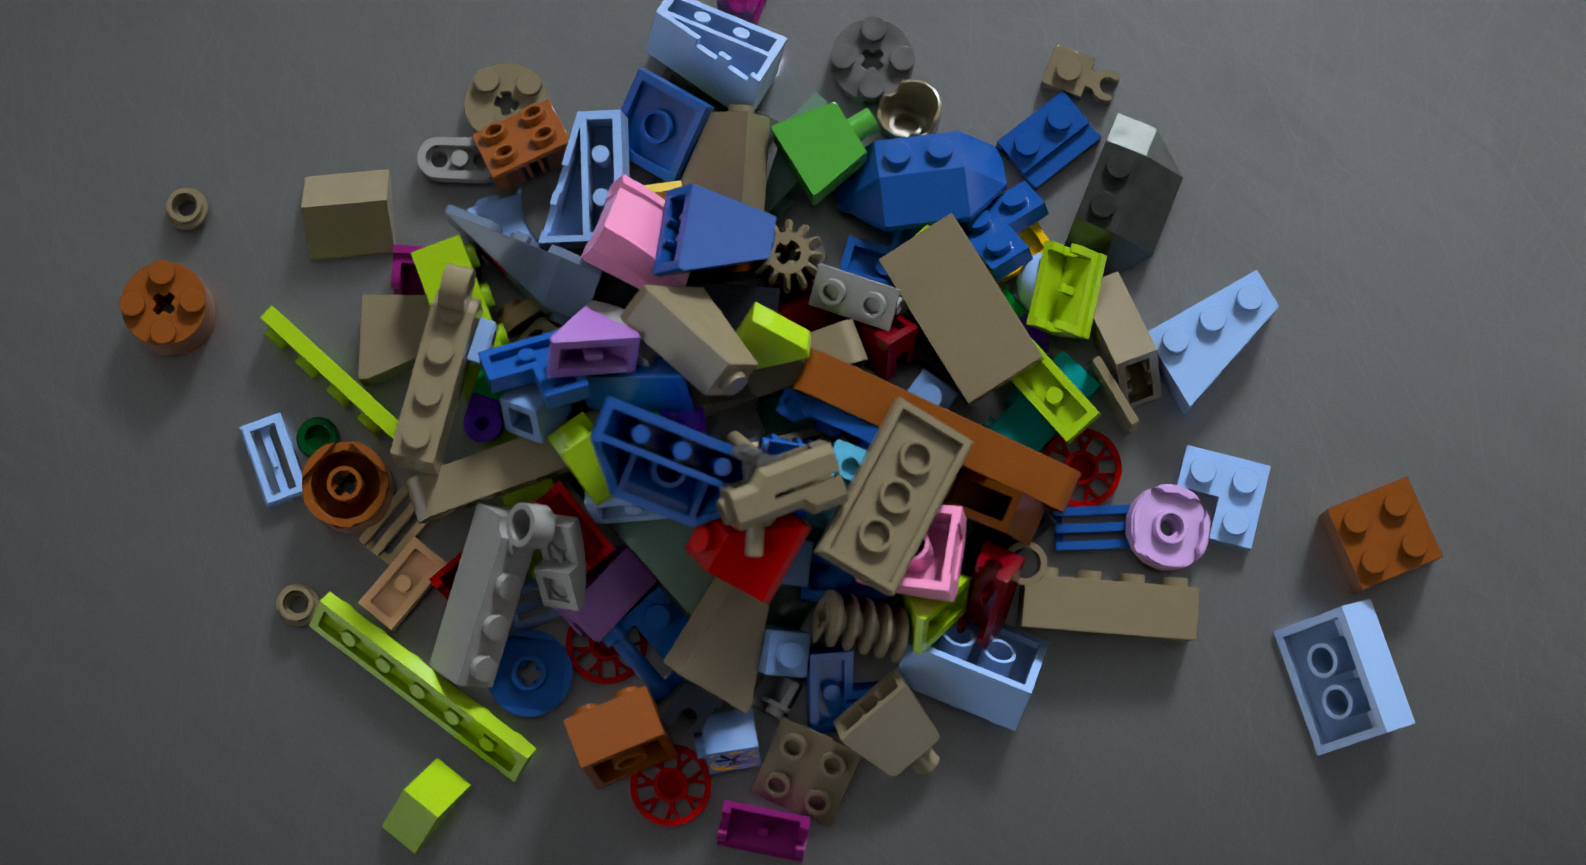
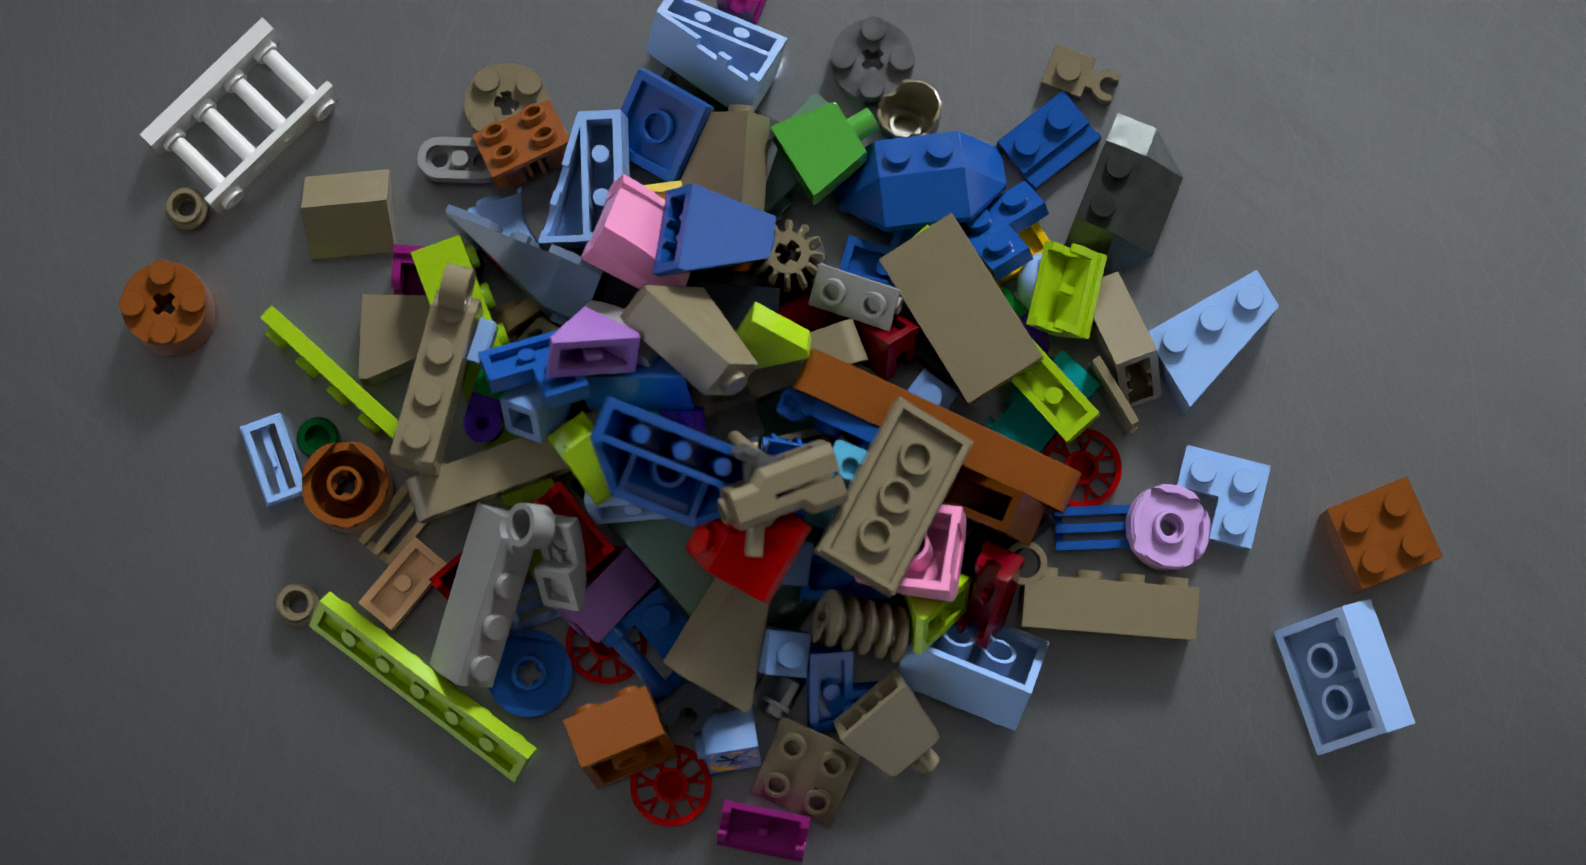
(230, 76): none -> white fence
(425, 805): lime slope -> none

